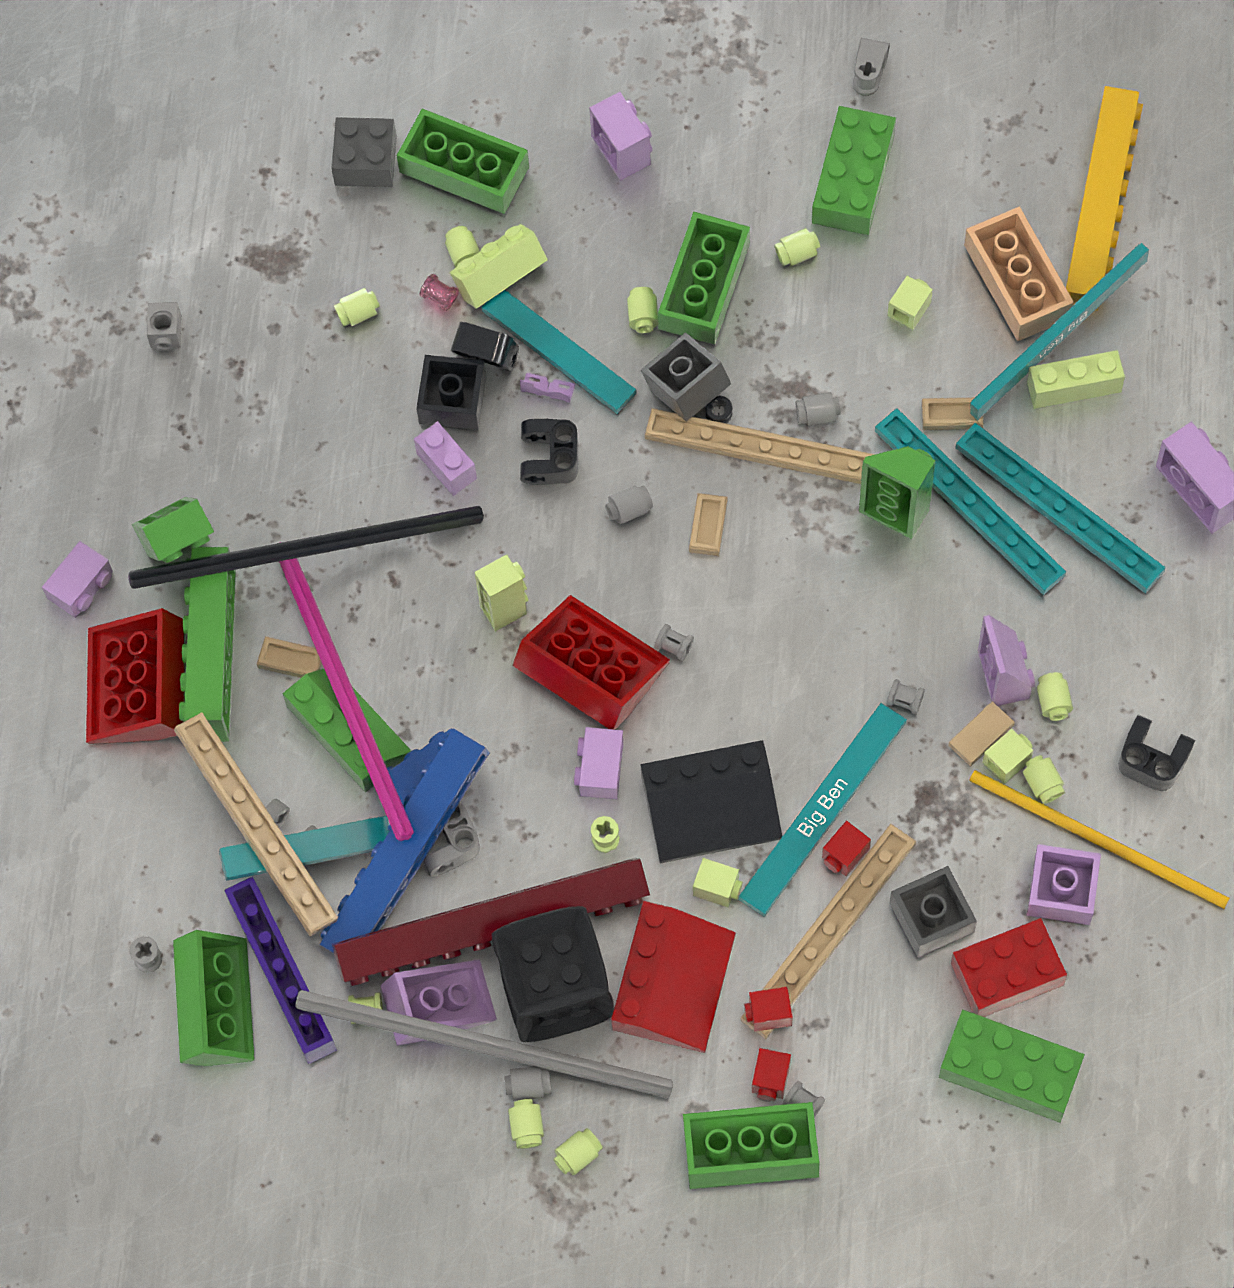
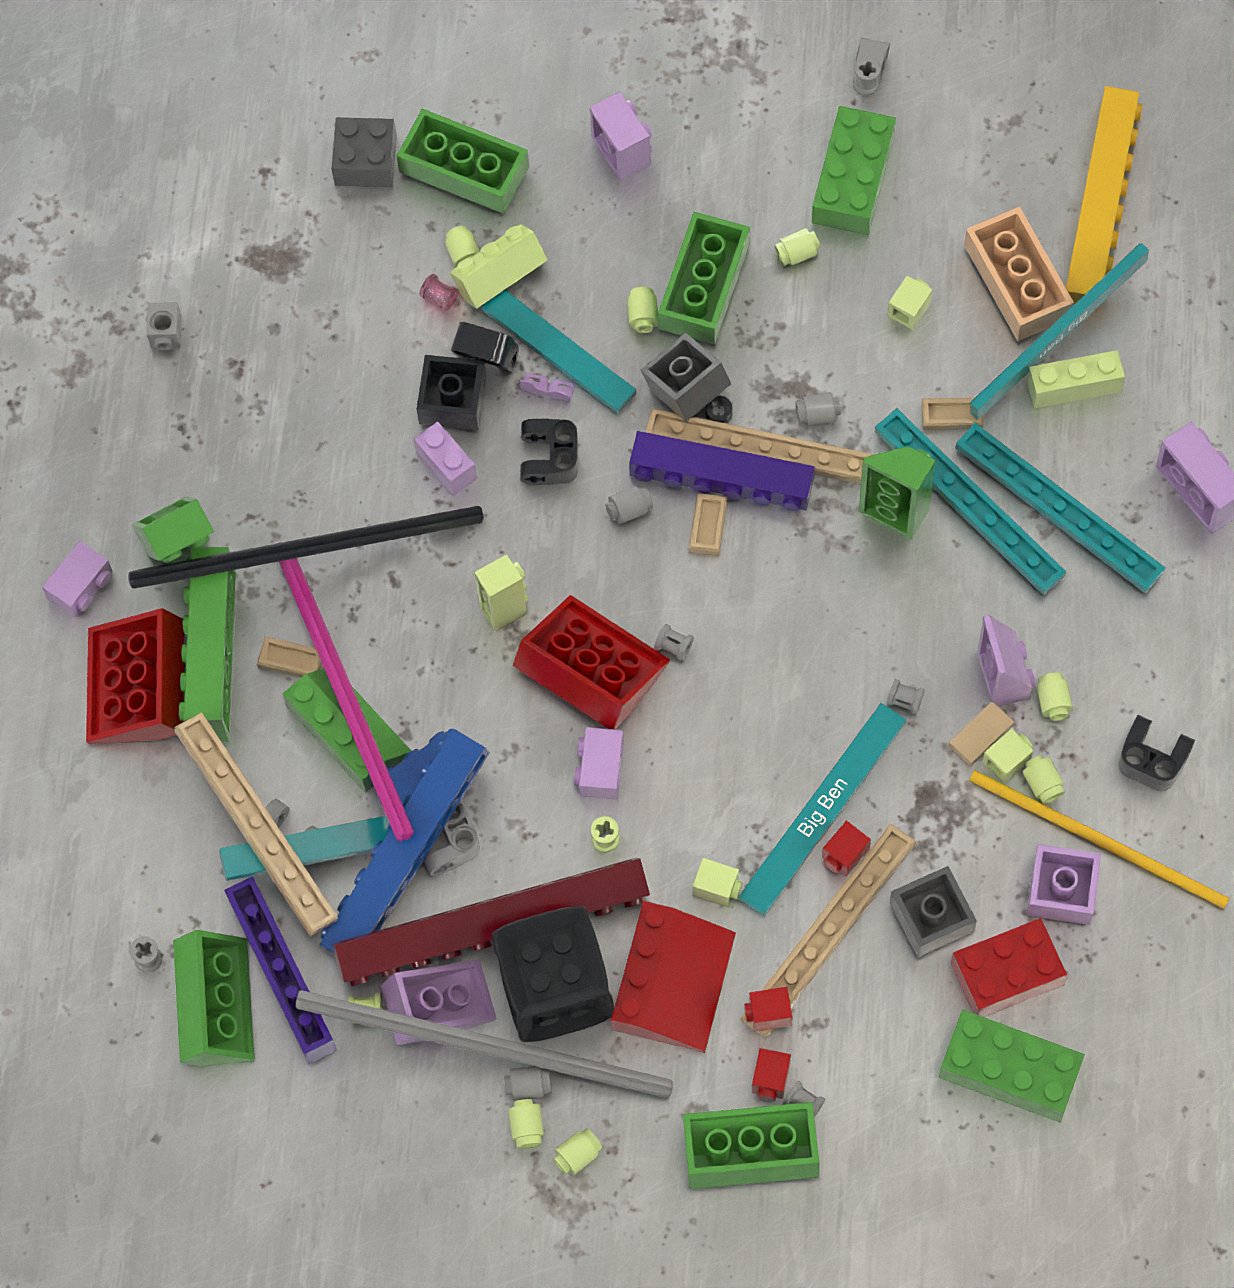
(357, 307): yellowish green brick -> none
(711, 801): black slope -> none
(721, 471): none -> dark purple brick

